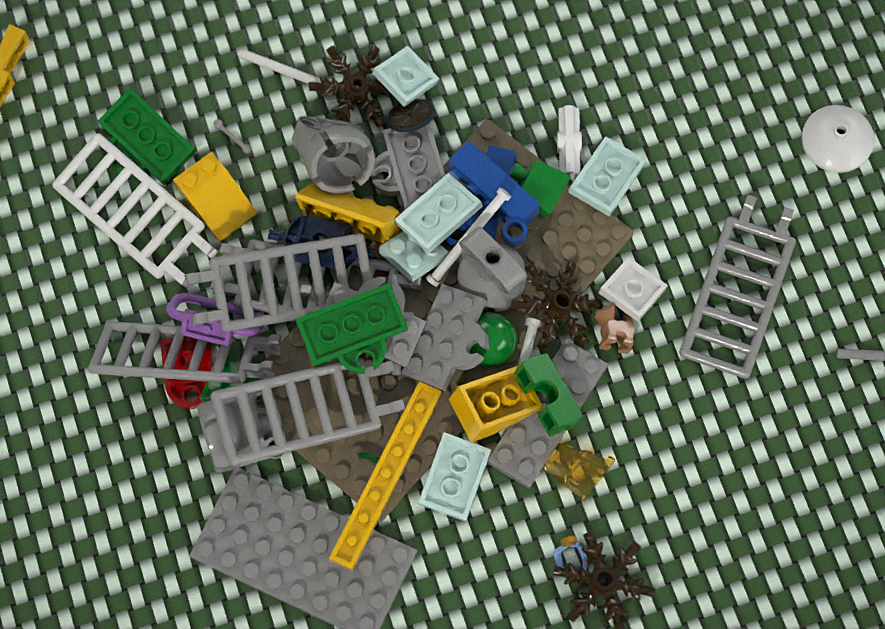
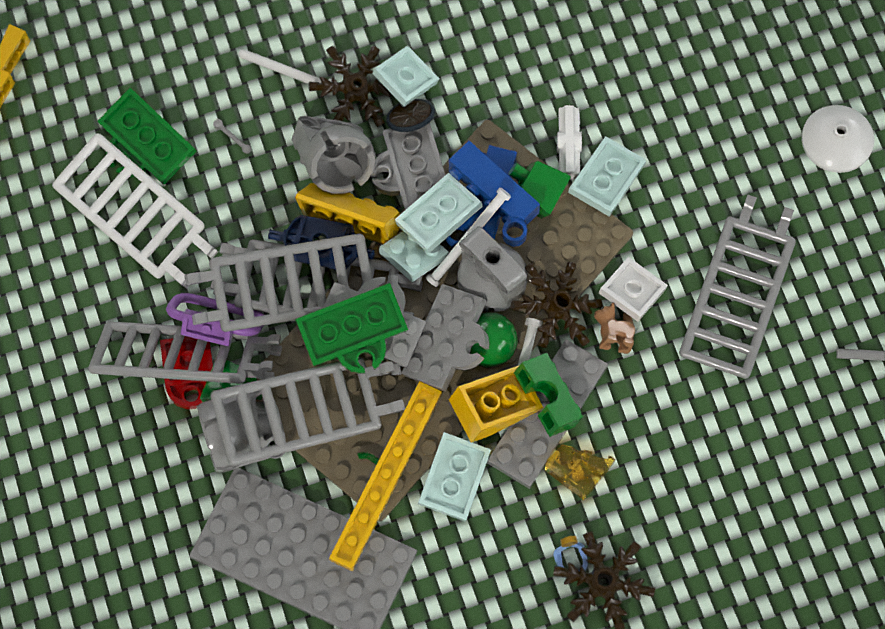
(214, 197): yellow slope -> none

